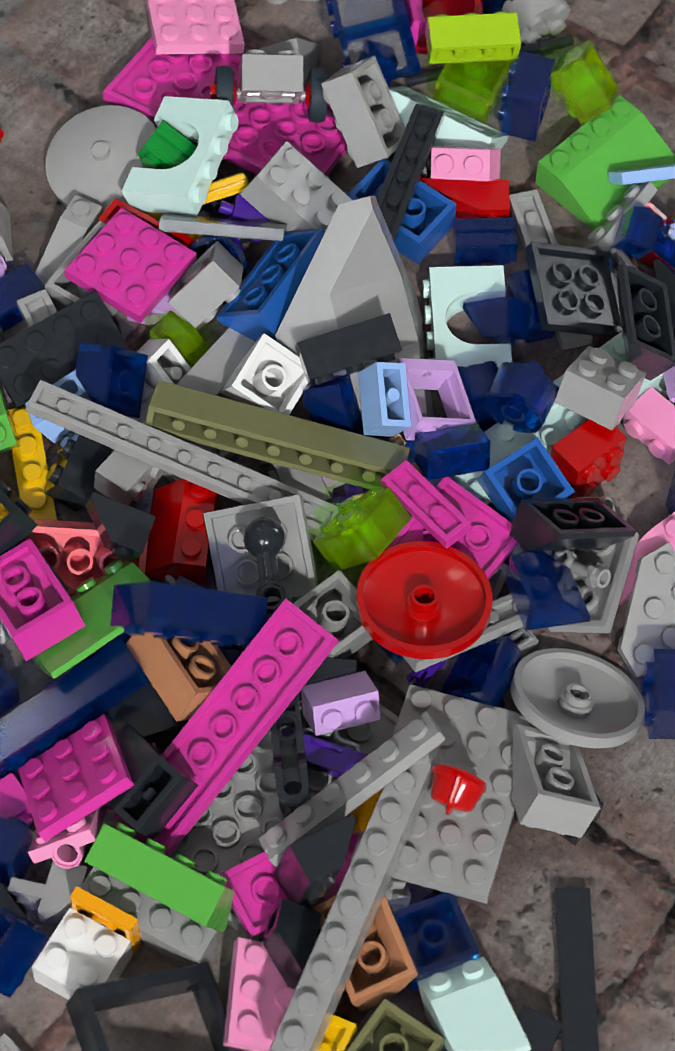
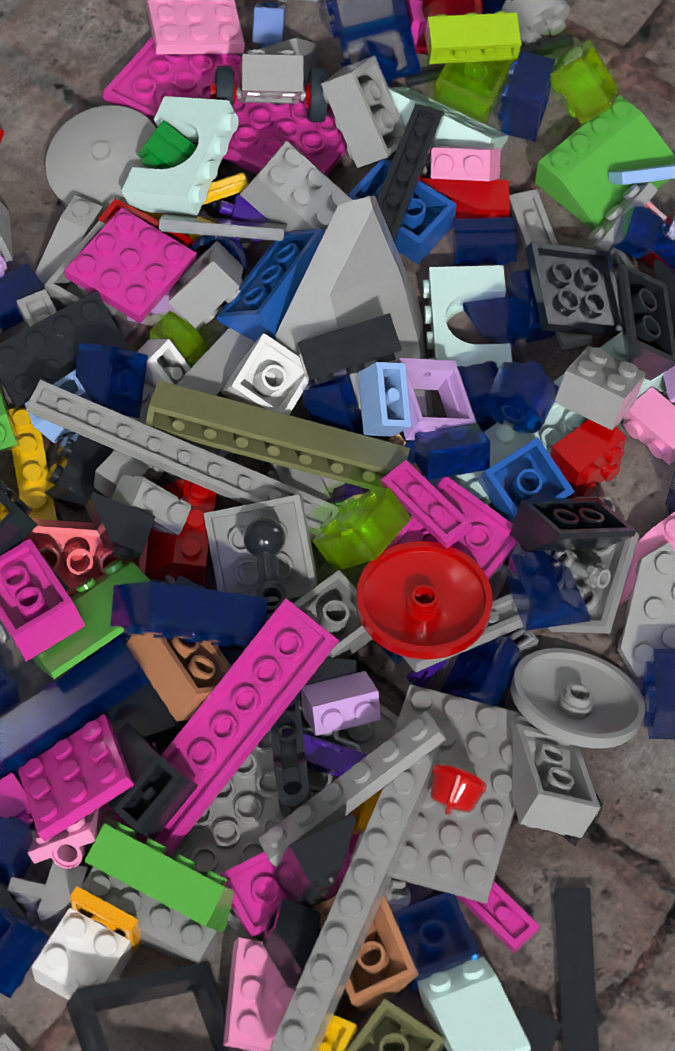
(150, 498): none -> light grey brick
(269, 23): none -> slope
(503, 918): none -> dark pink plate

